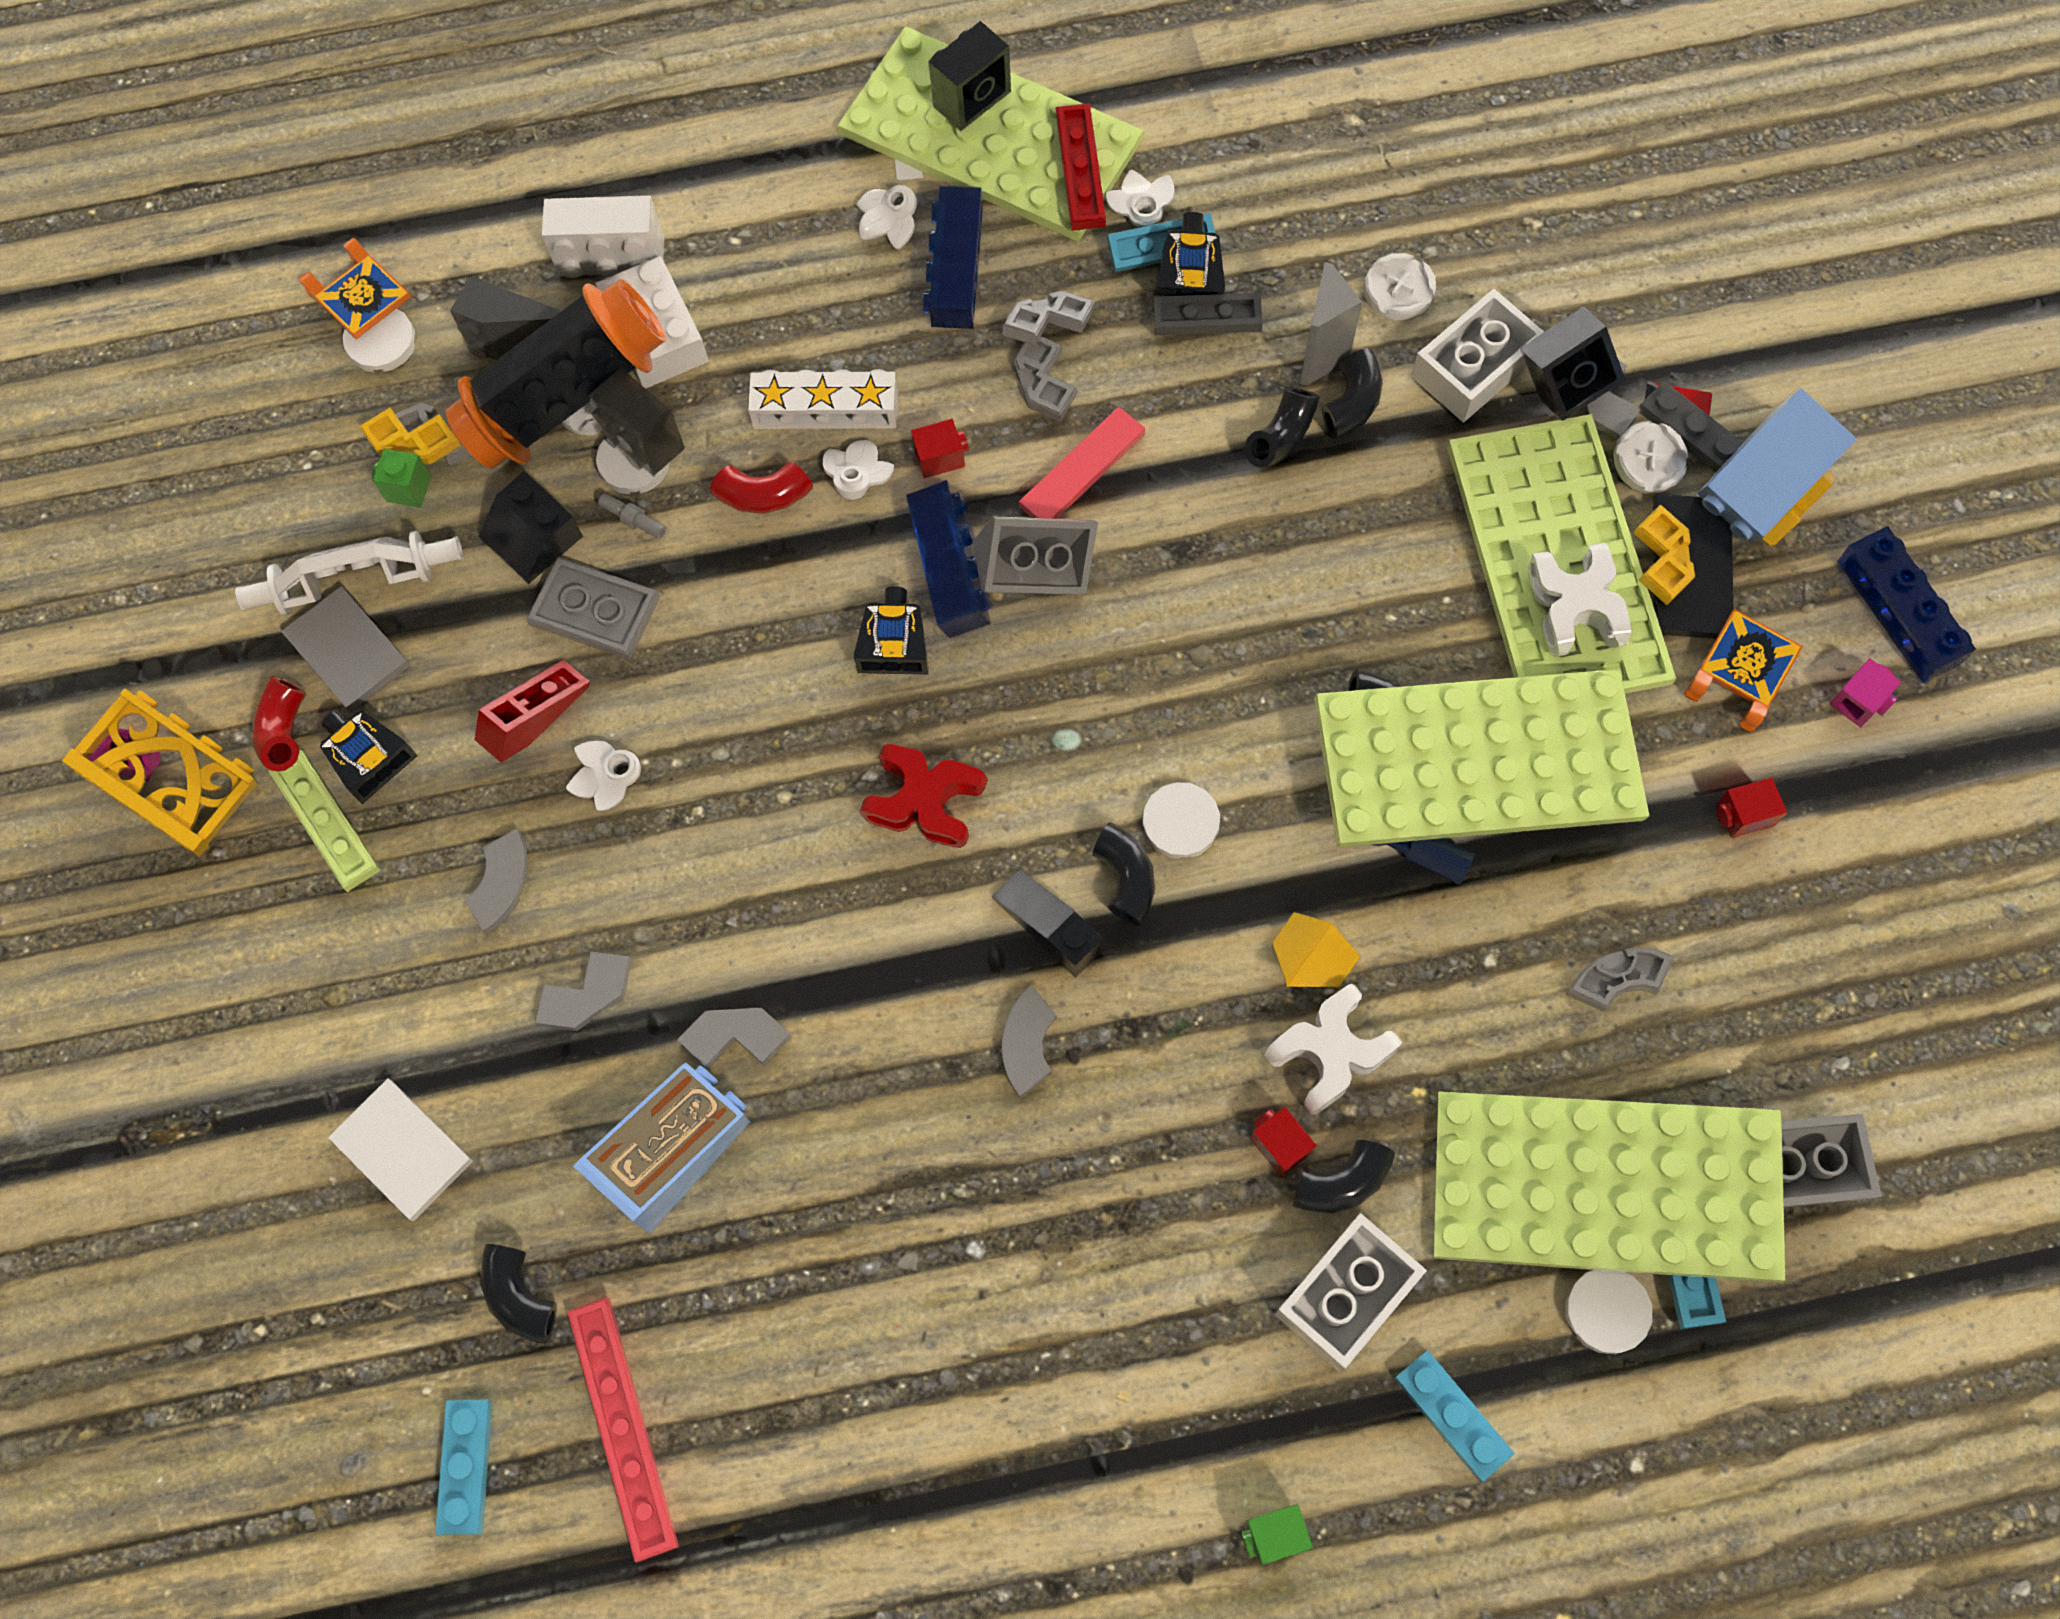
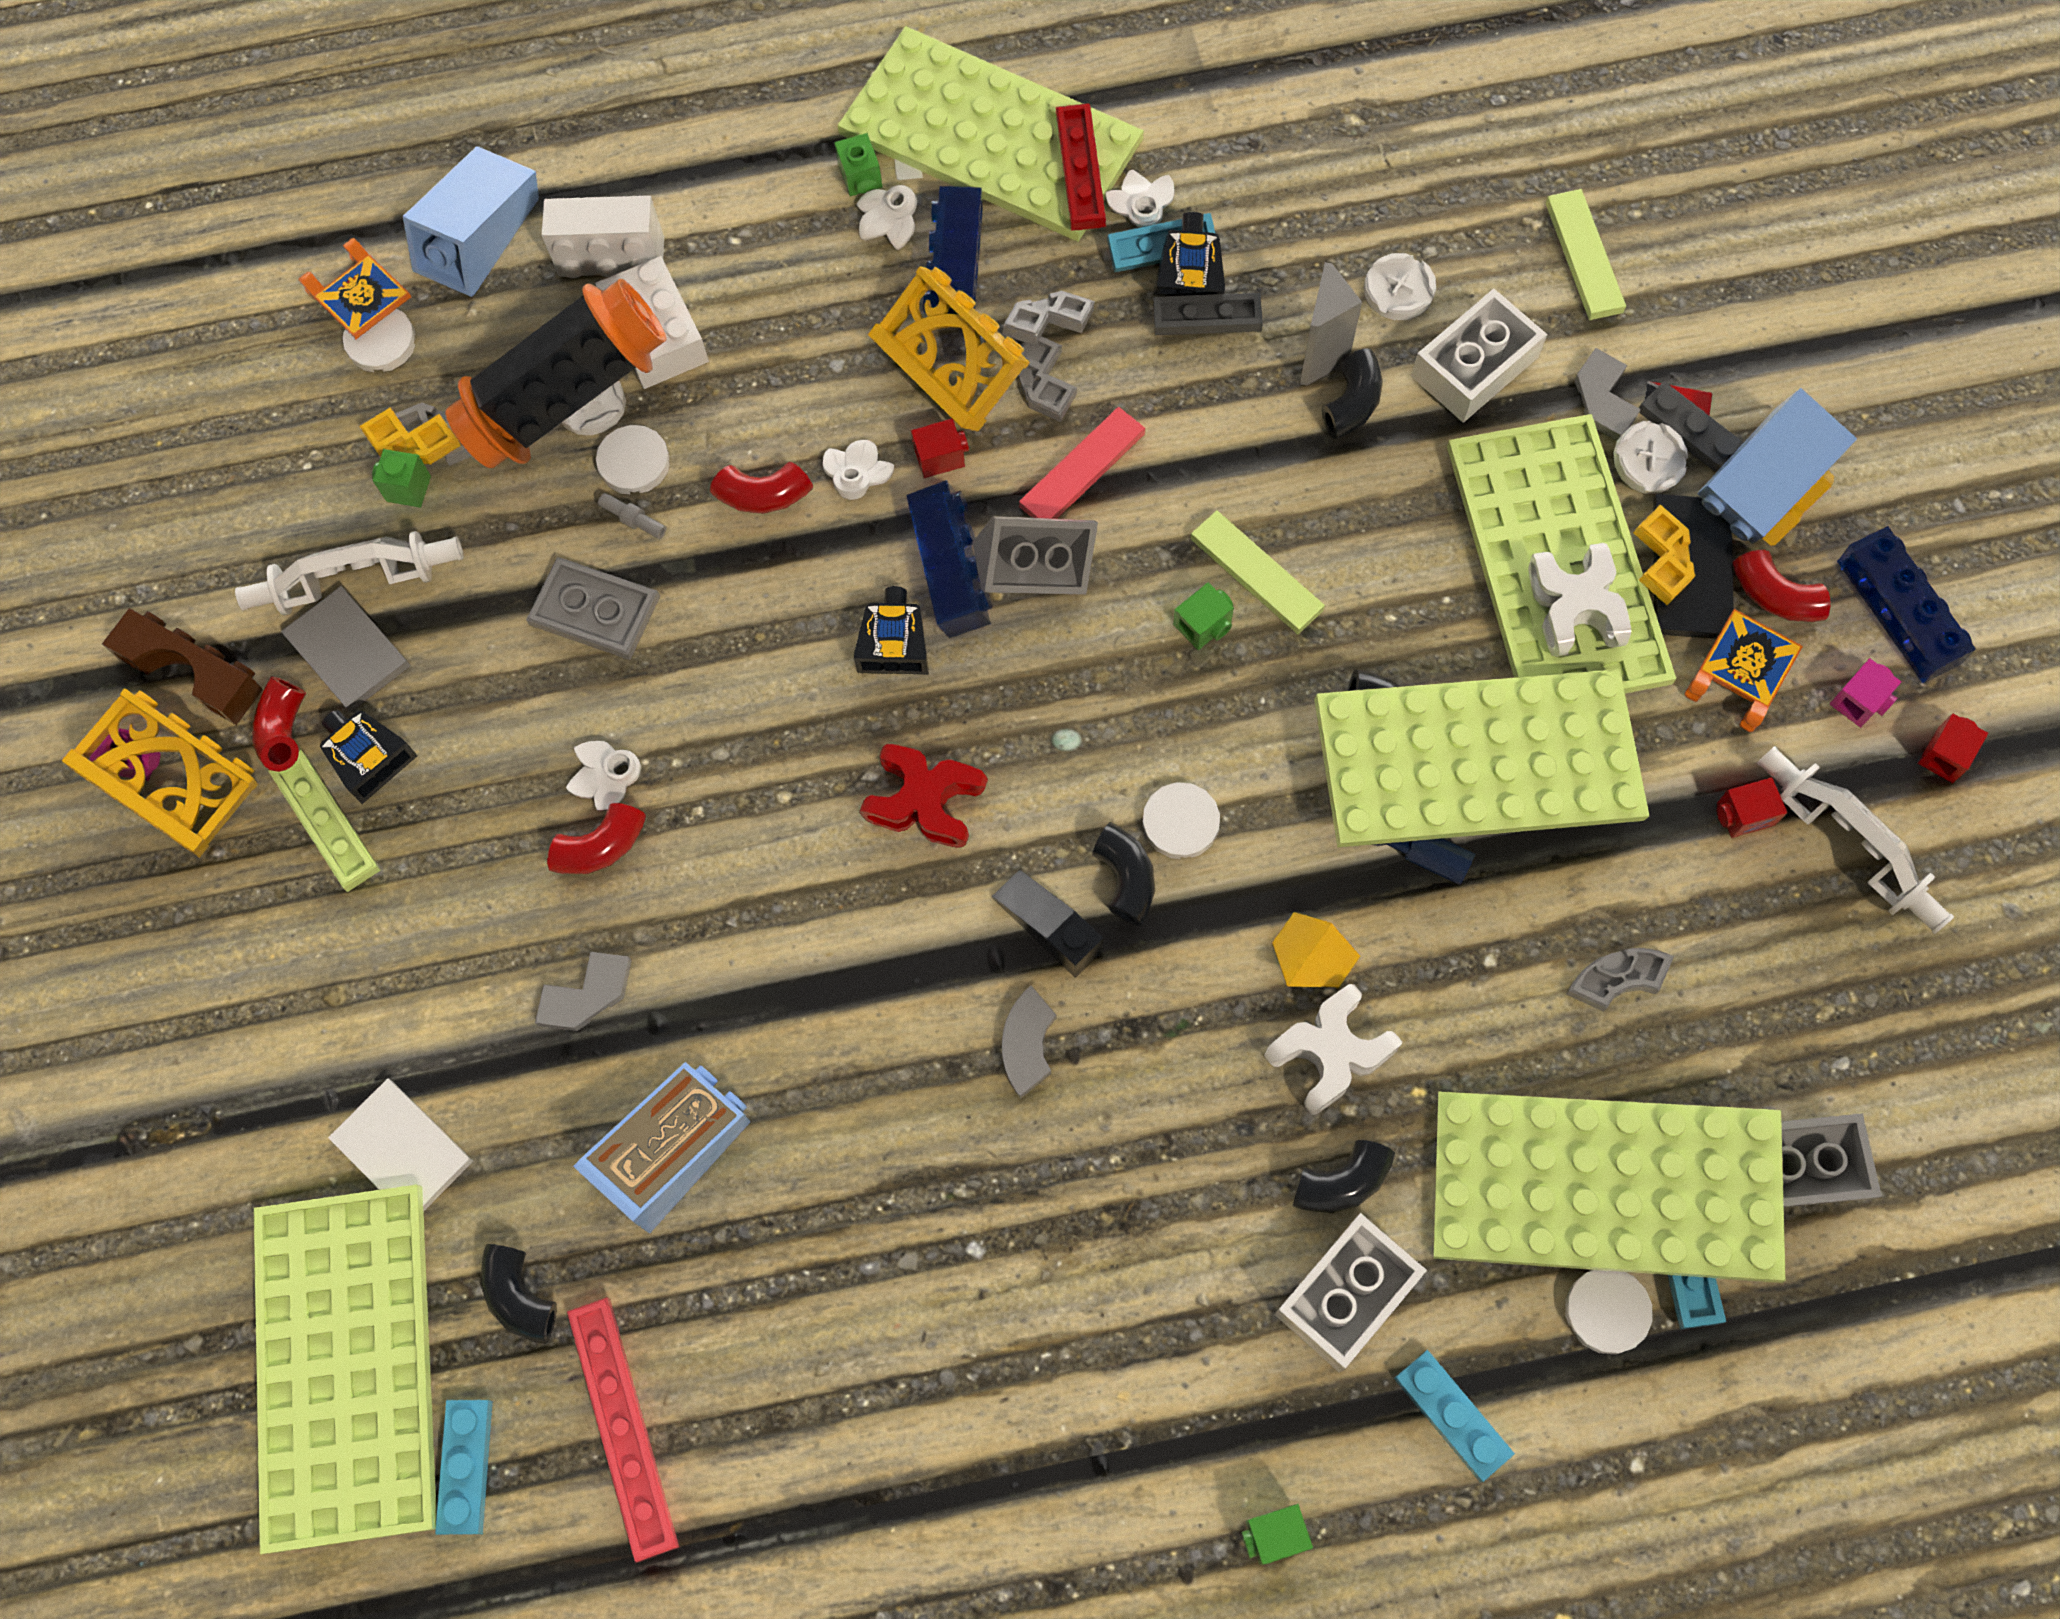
(217, 684): none -> reddish brown arch
(343, 1370): none -> yellowish green plate
(469, 219): none -> light blue slope
(496, 318): dark grey slope -> none
(502, 881): light grey tile -> none
(527, 710): red slope -> none
(528, 528): black slope -> none
(600, 847): none -> red cylinder
(636, 422): clear smoke brick -> none
(720, 1028): light grey tile -> none
(823, 399): white brick -> none
(858, 164): none -> bright green brick
(903, 346): none -> yellow fence
(970, 75): black brick -> none
(1204, 616): none -> bright green brick
(1257, 572): none -> yellowish green tile
(1282, 1140): red brick -> none
(1285, 430): black cylinder -> none
(1573, 363): black brick -> none
(1585, 254): none -> yellowish green tile
(1776, 593): none -> red cylinder
(1879, 838): none -> white plate
(1953, 747): none -> red brick

